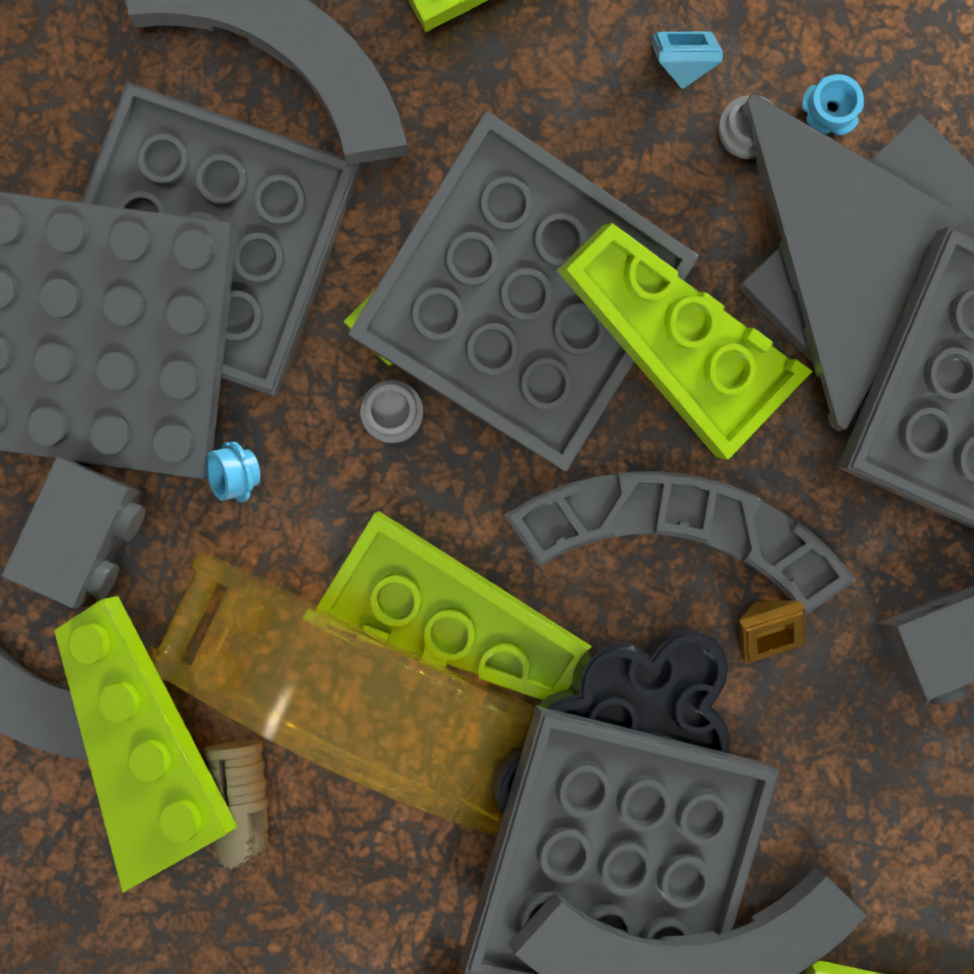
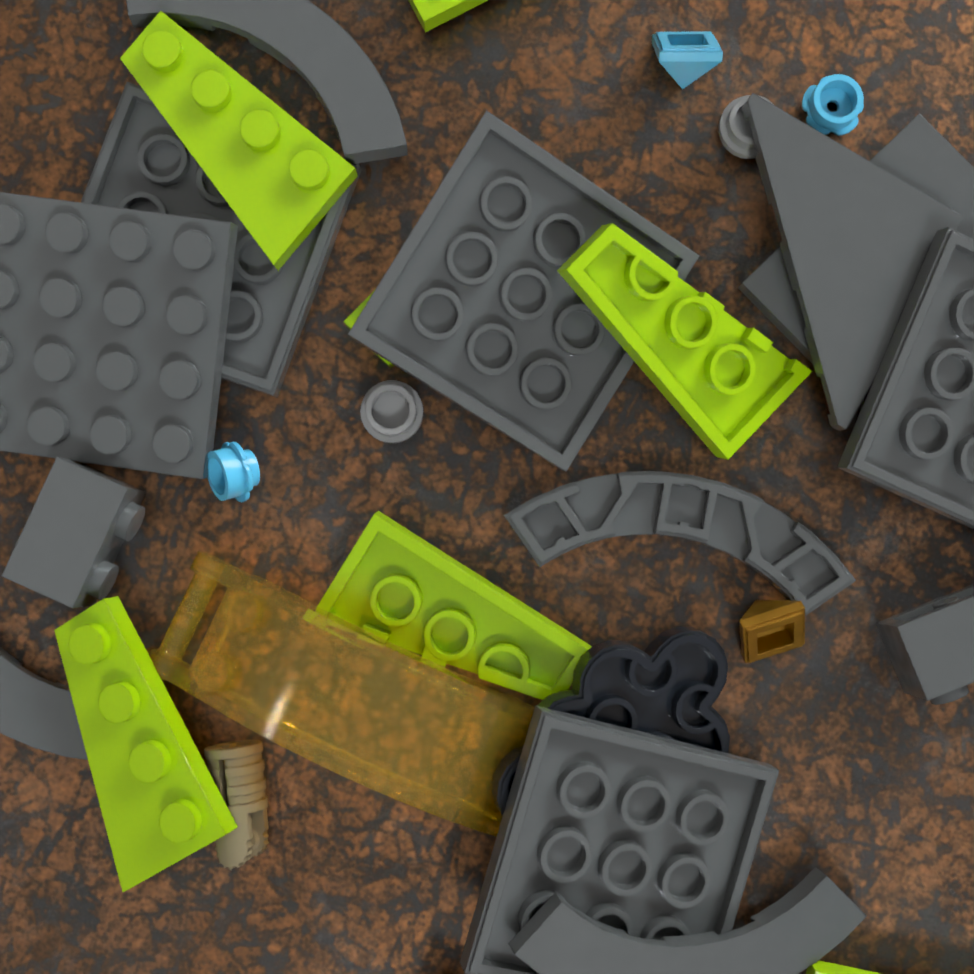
(249, 147): none -> lime wing

